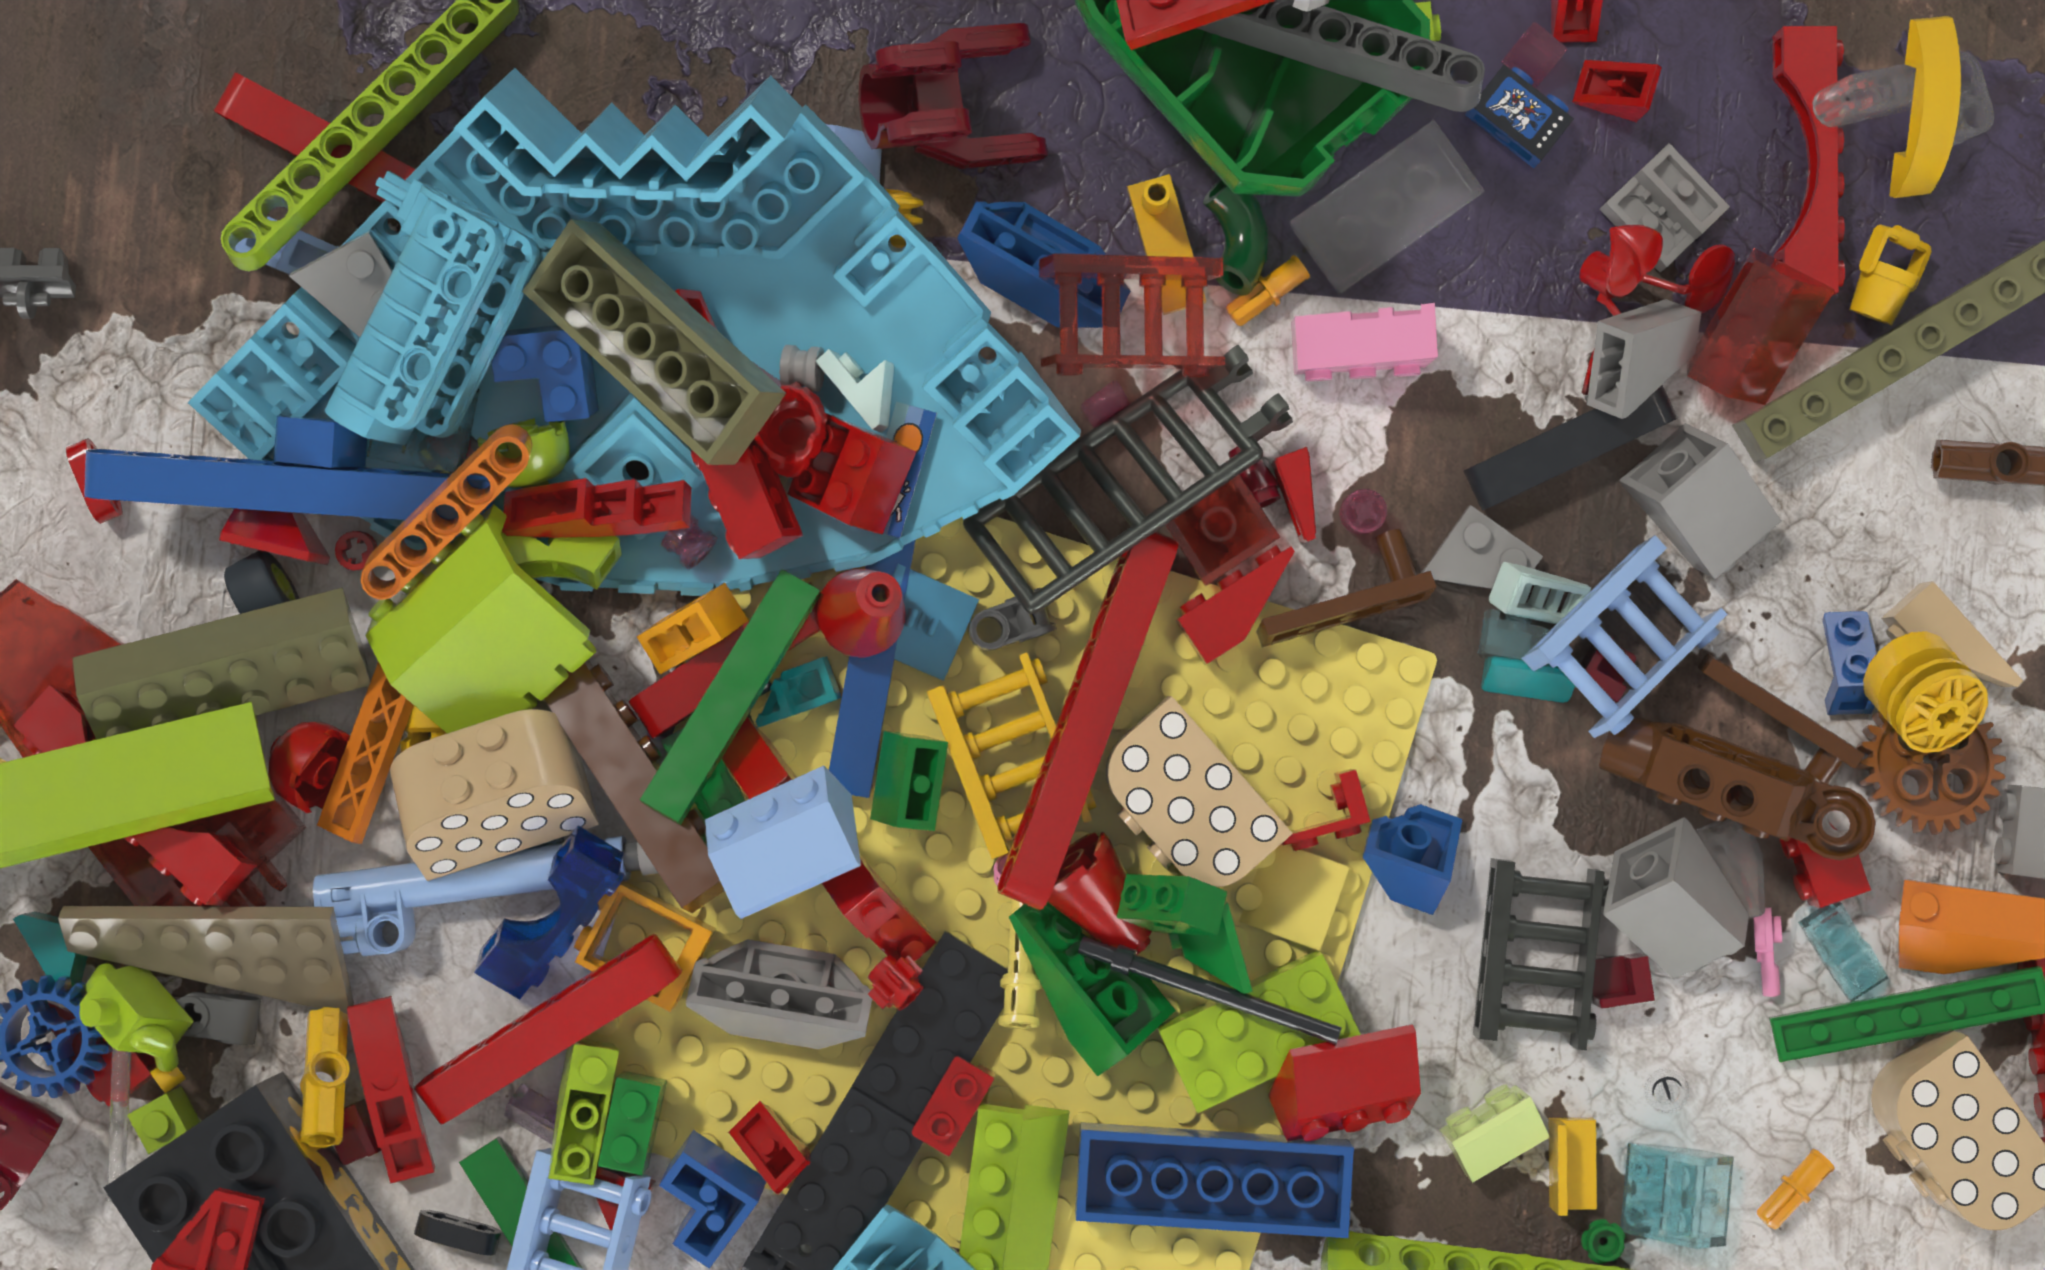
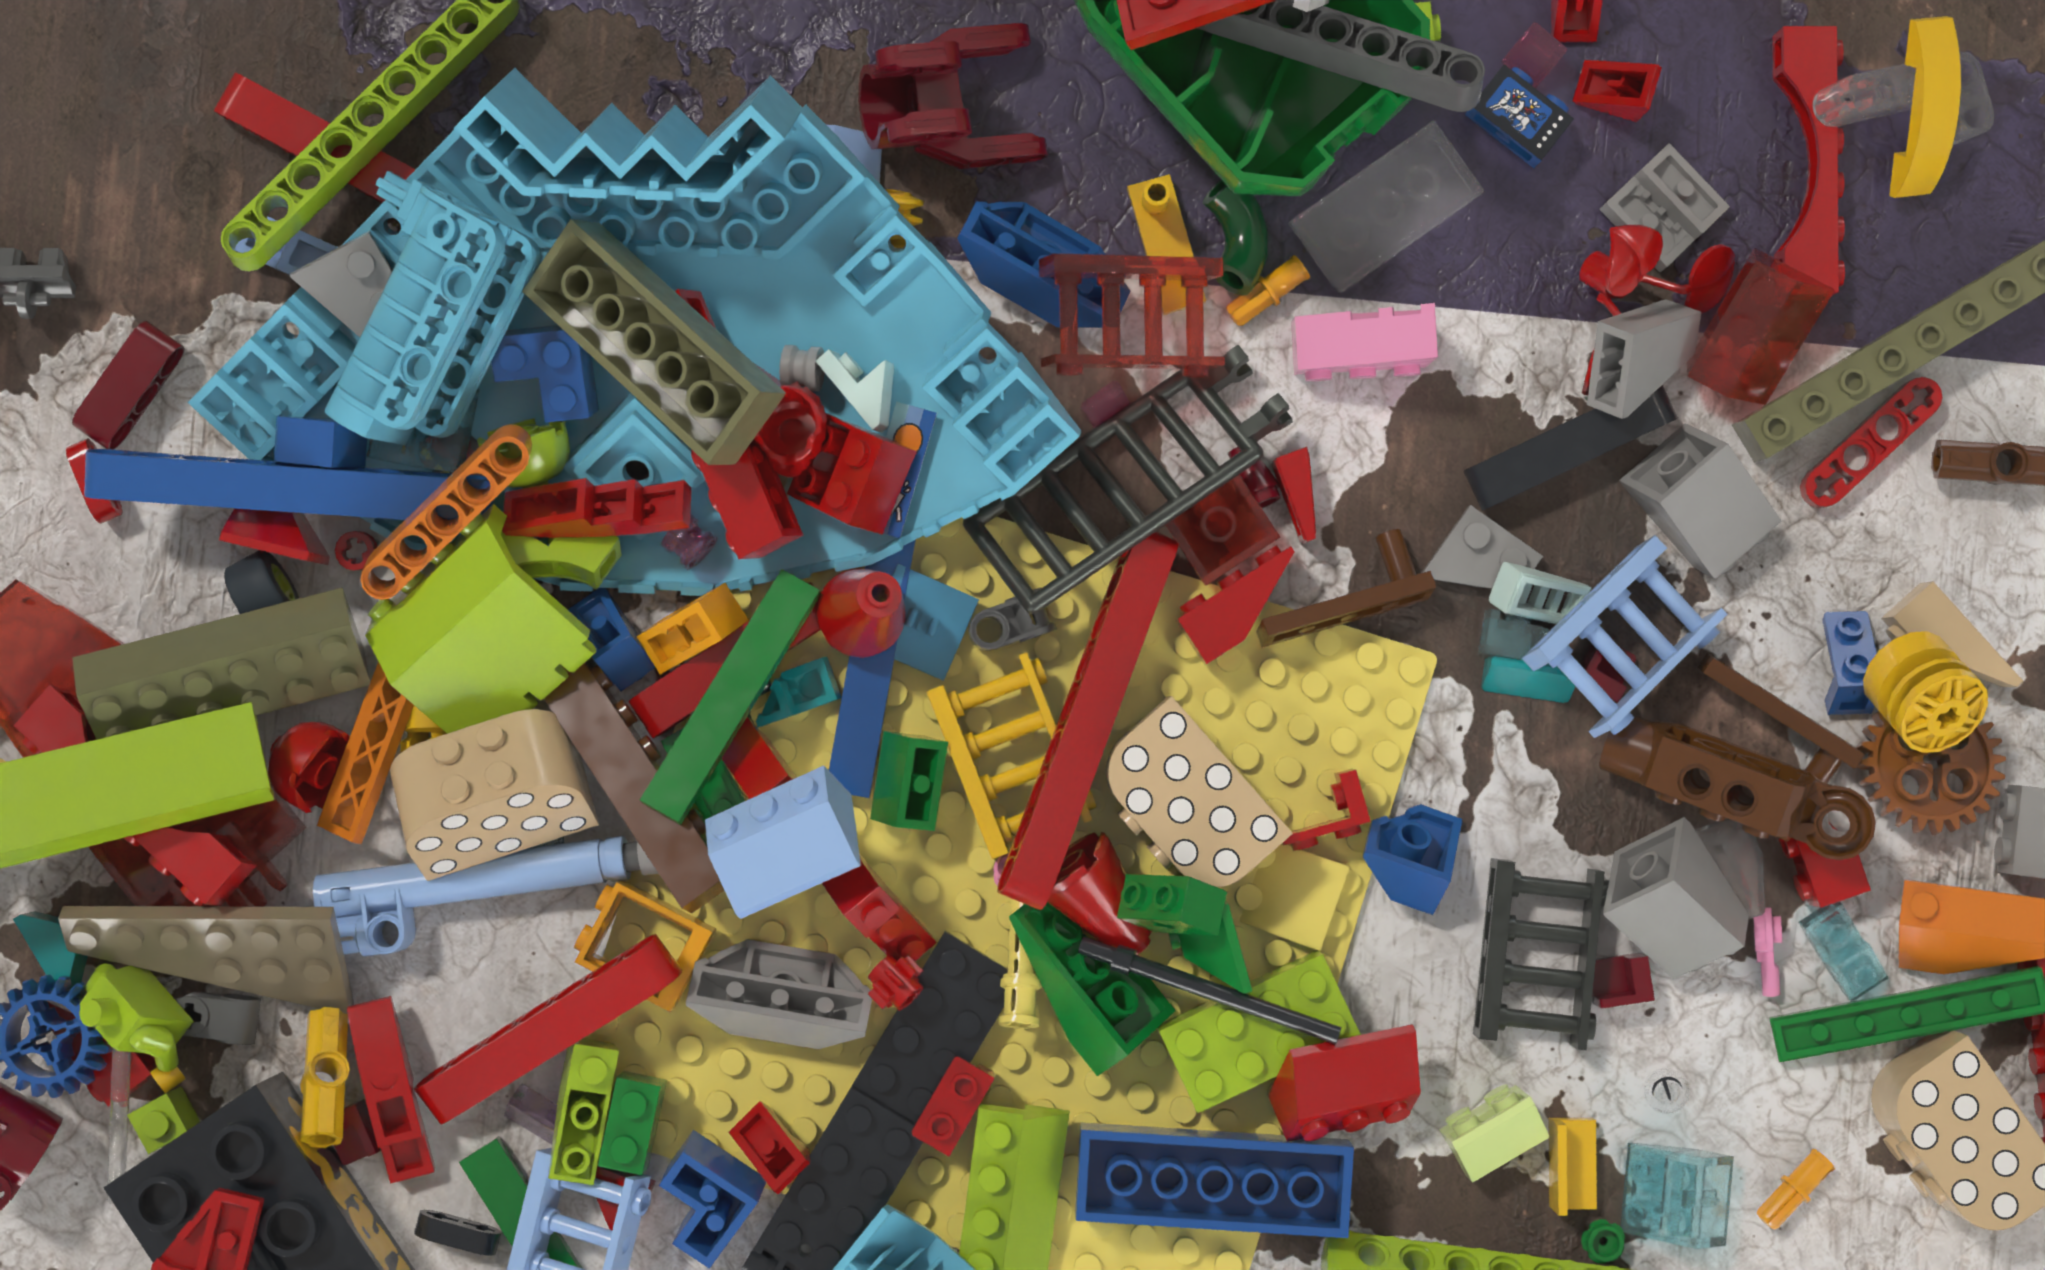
(128, 385): none -> dark red beam
(521, 950): clear blue arch -> none
(614, 638): none -> blue slope
(1373, 508): clear pink wheel -> none
(1873, 445): none -> red beam
(1885, 287): yellow piece -> none

